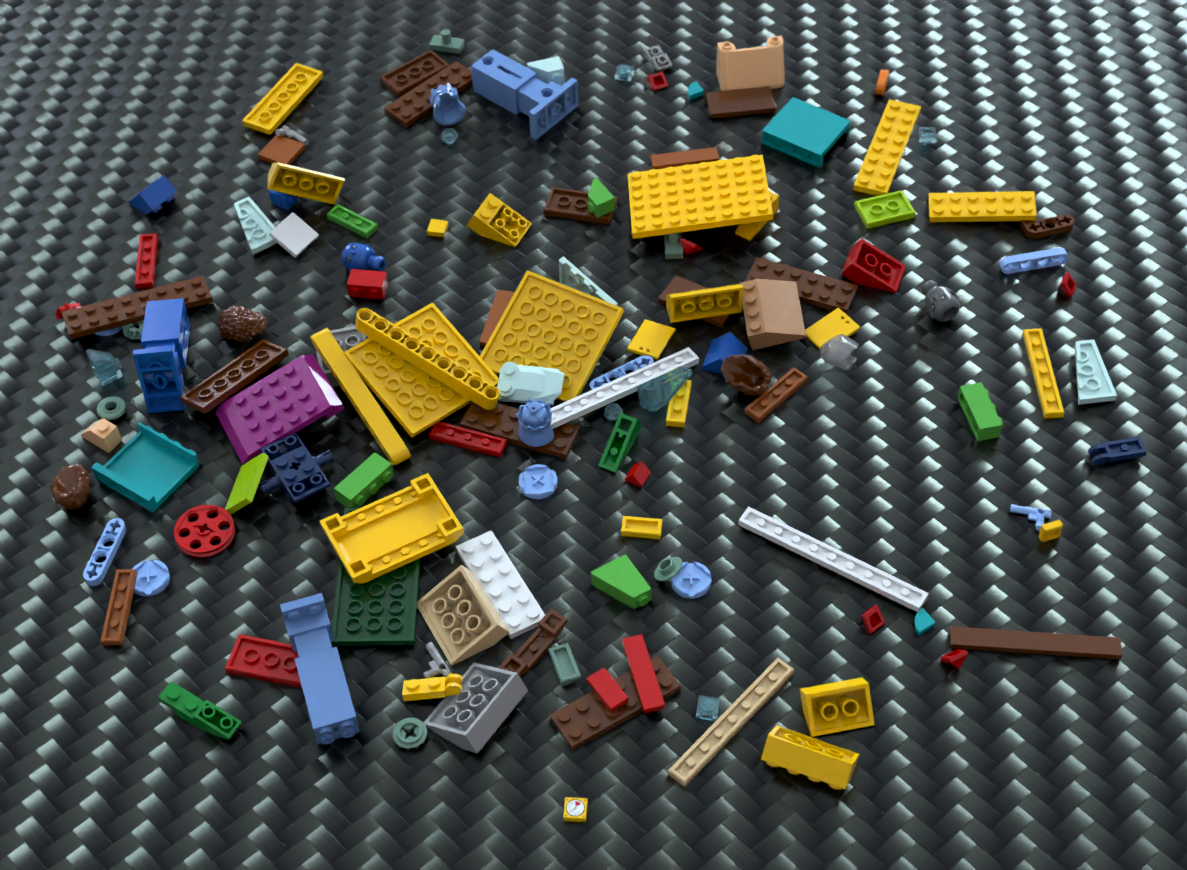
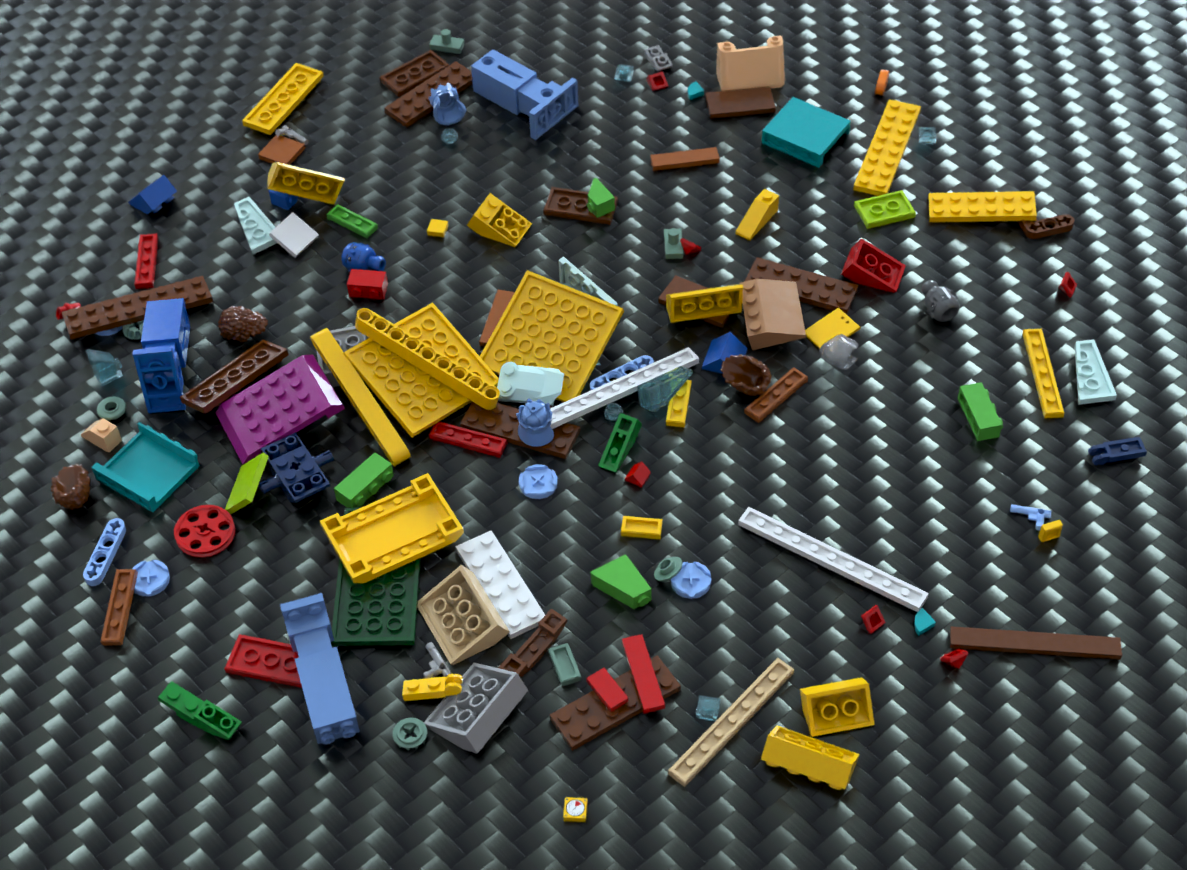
(548, 70): light aqua slope -> none
(651, 339): yellow container -> none
(699, 196): yellow plate -> none
(1014, 264): light blue beam -> none

